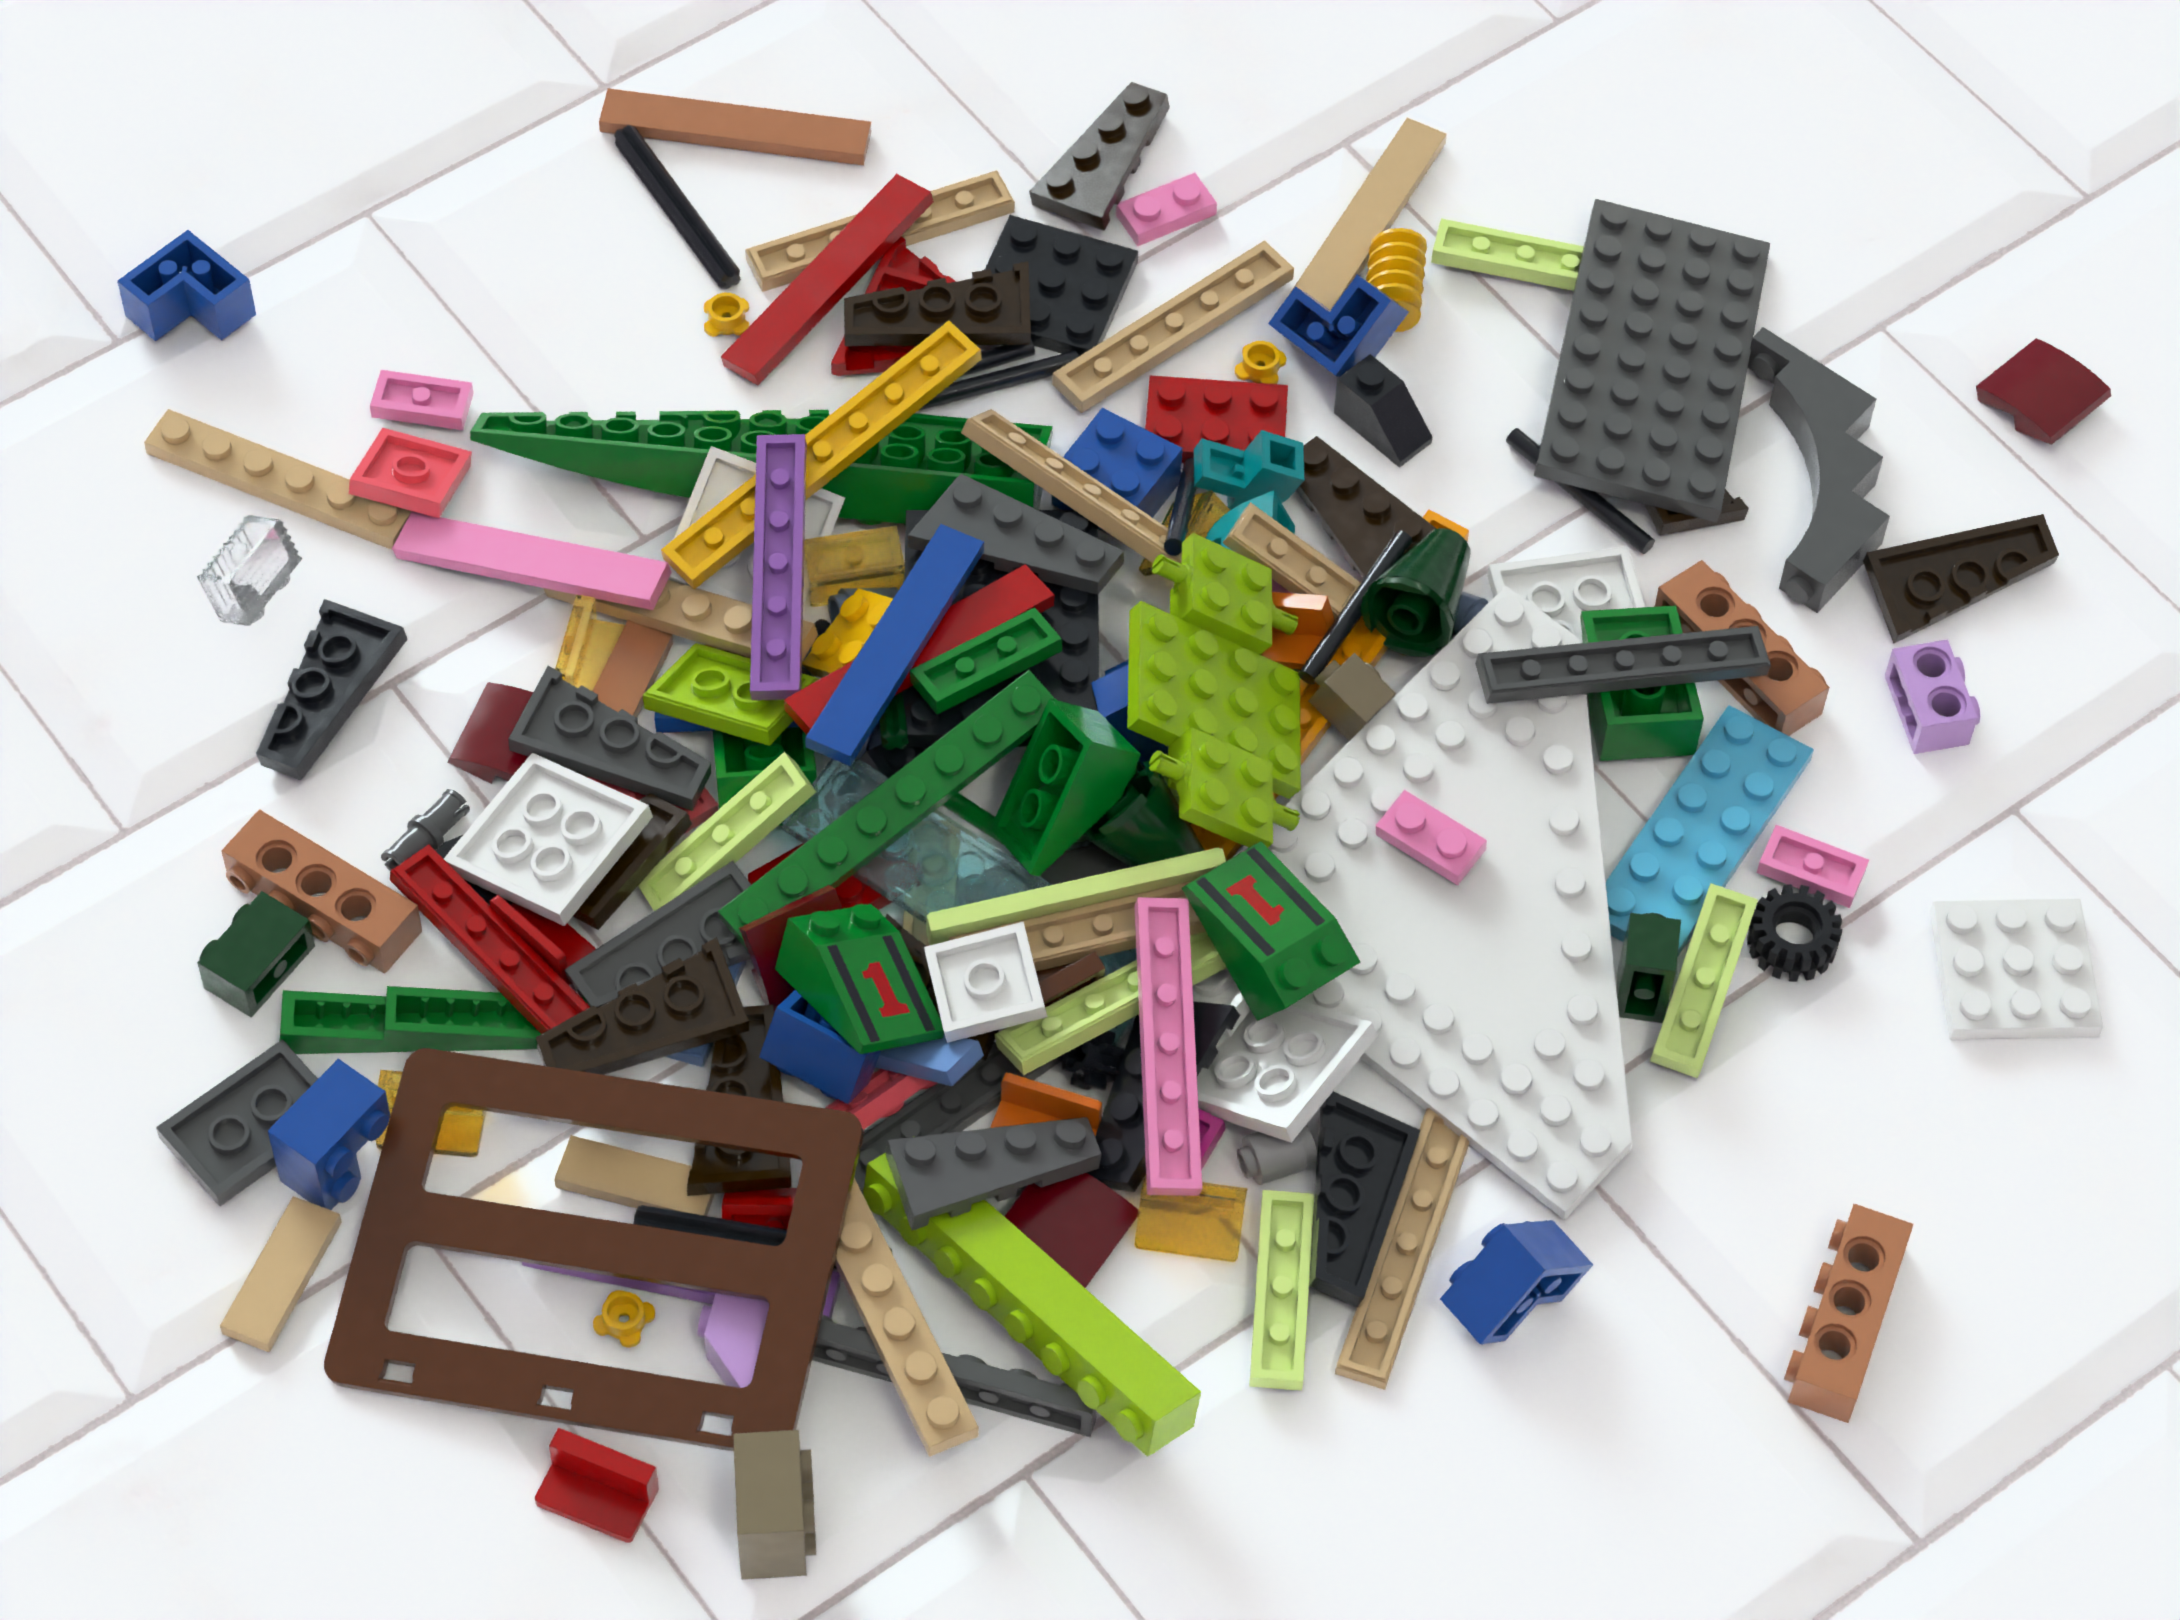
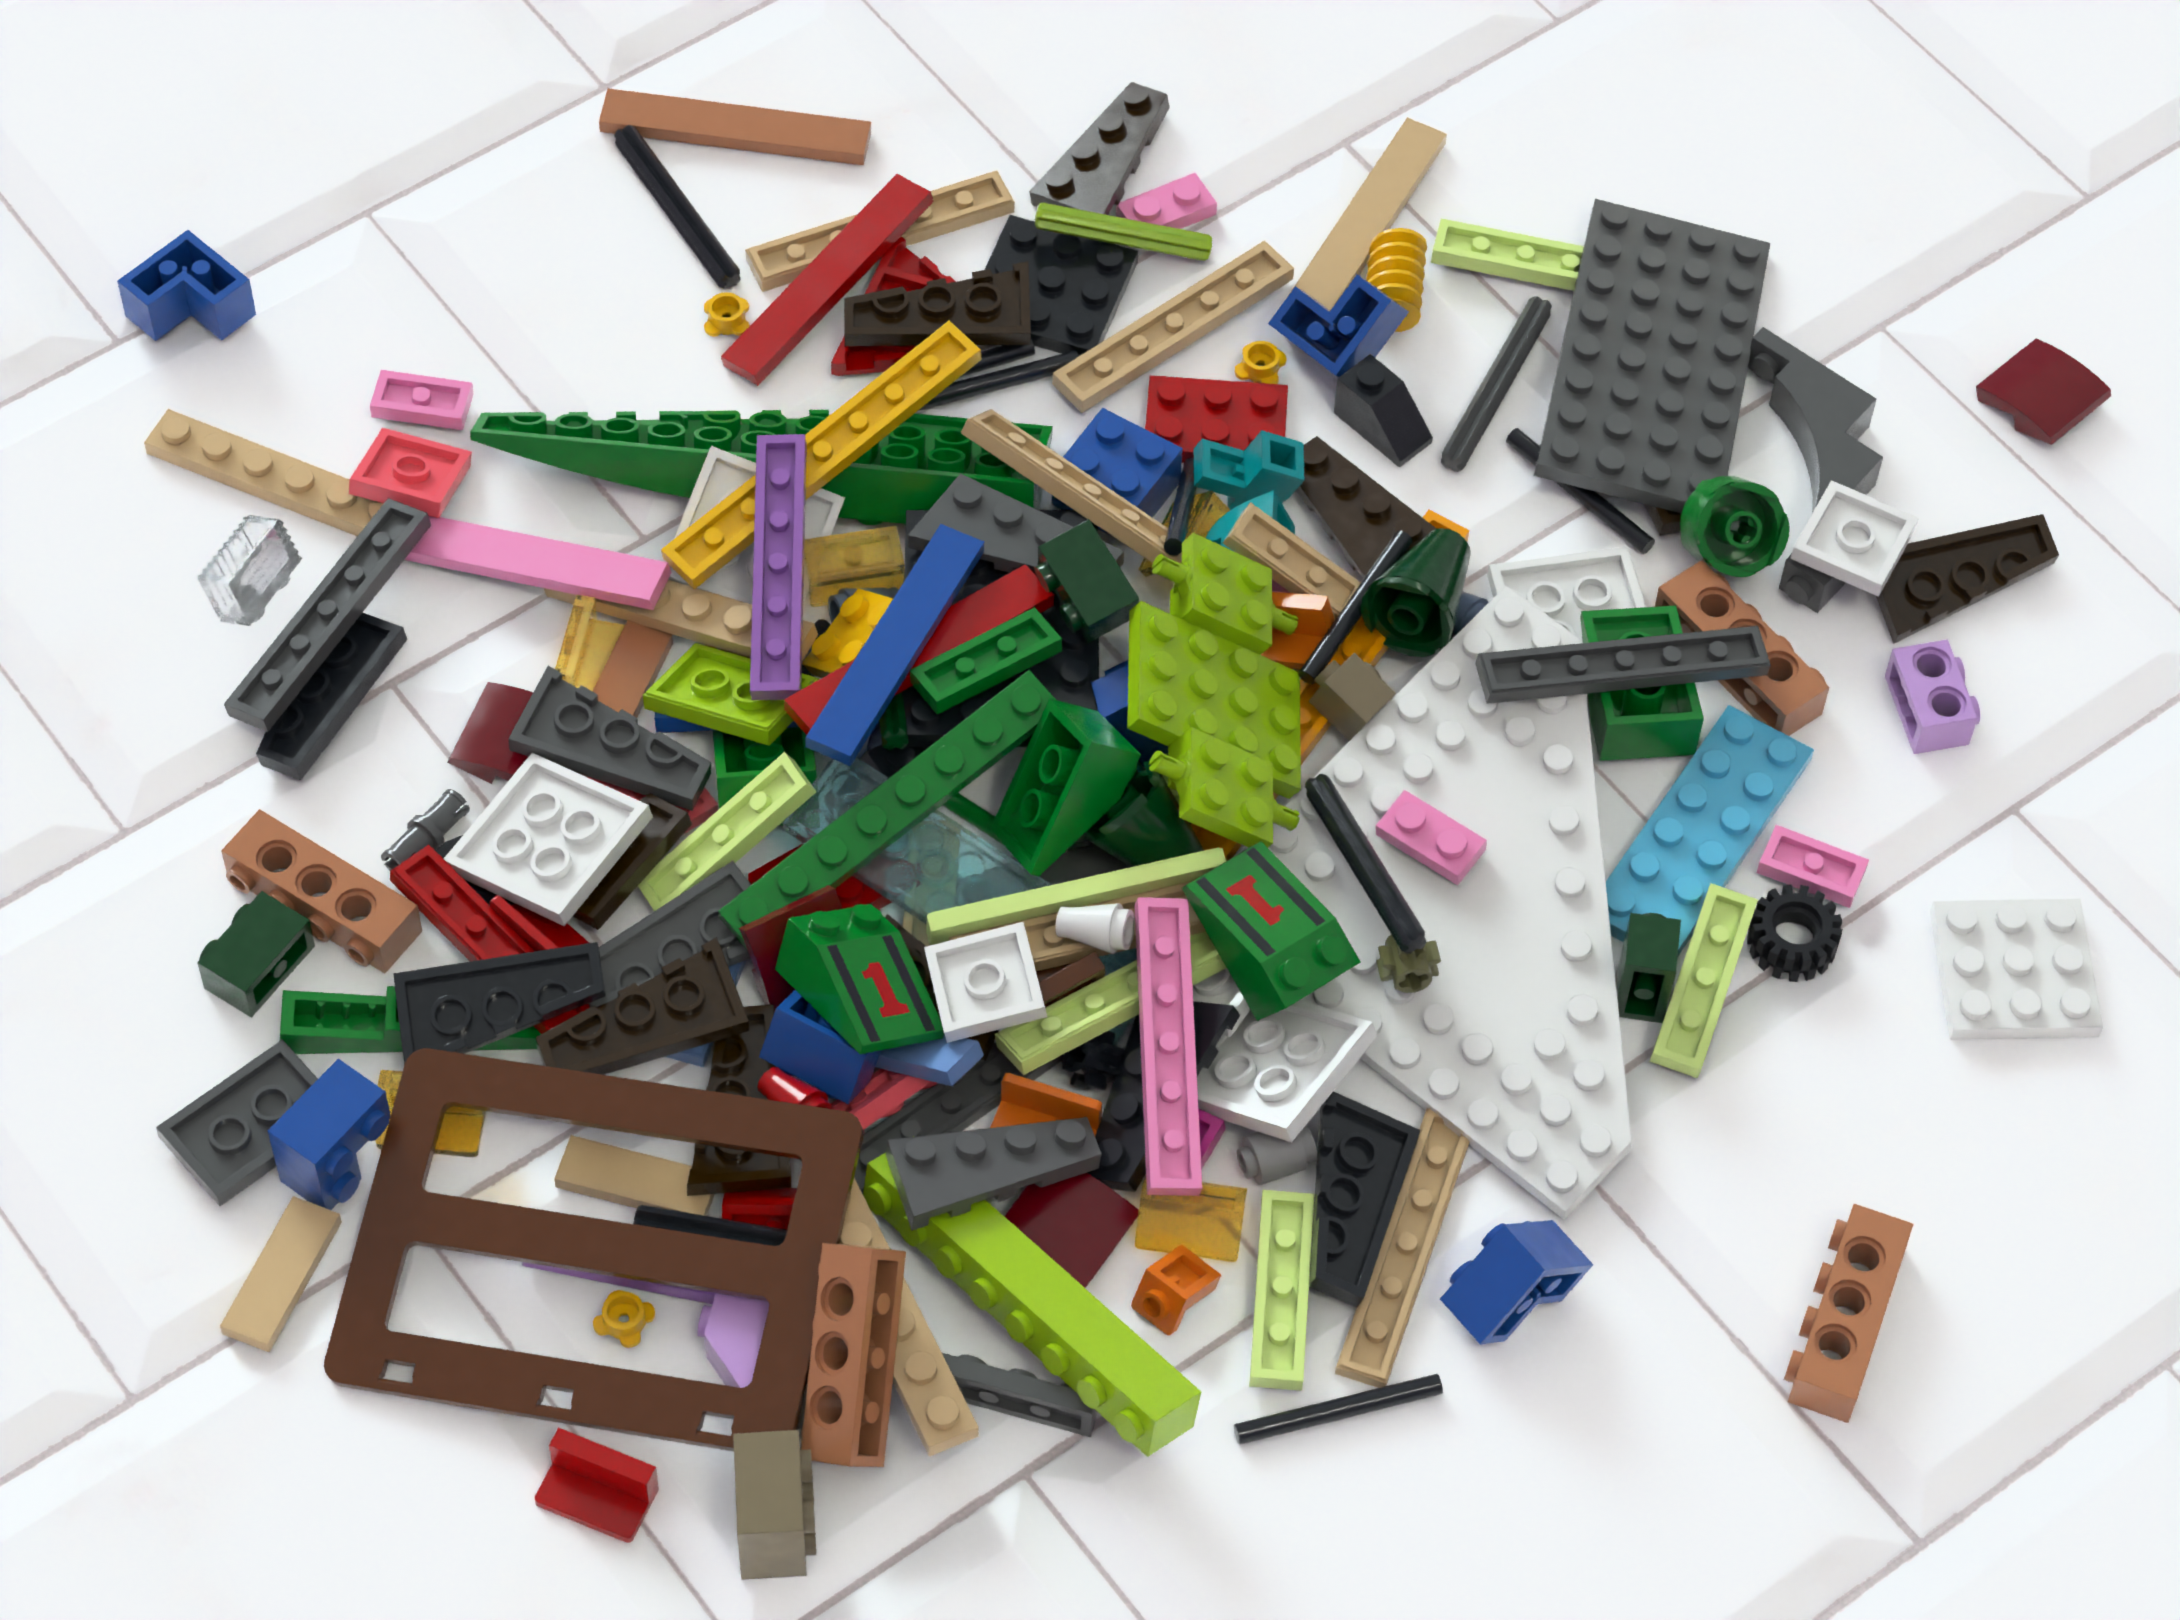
(327, 615): none -> dark grey plate
(493, 998): none -> black wing
(784, 1088): none -> red cone
(853, 1354): none -> nougat brick
(1086, 581): none -> dark green brick
(1099, 926): none -> white cone
(1123, 231): none -> lime axle
(1173, 1287): none -> orange bracket
(1338, 1409): none -> black bar
(1365, 864): none -> black axle
(1409, 971): none -> olive gear
(1496, 384): none -> dark grey axle
(1707, 524): none -> green brick
(1854, 538): none -> white plate

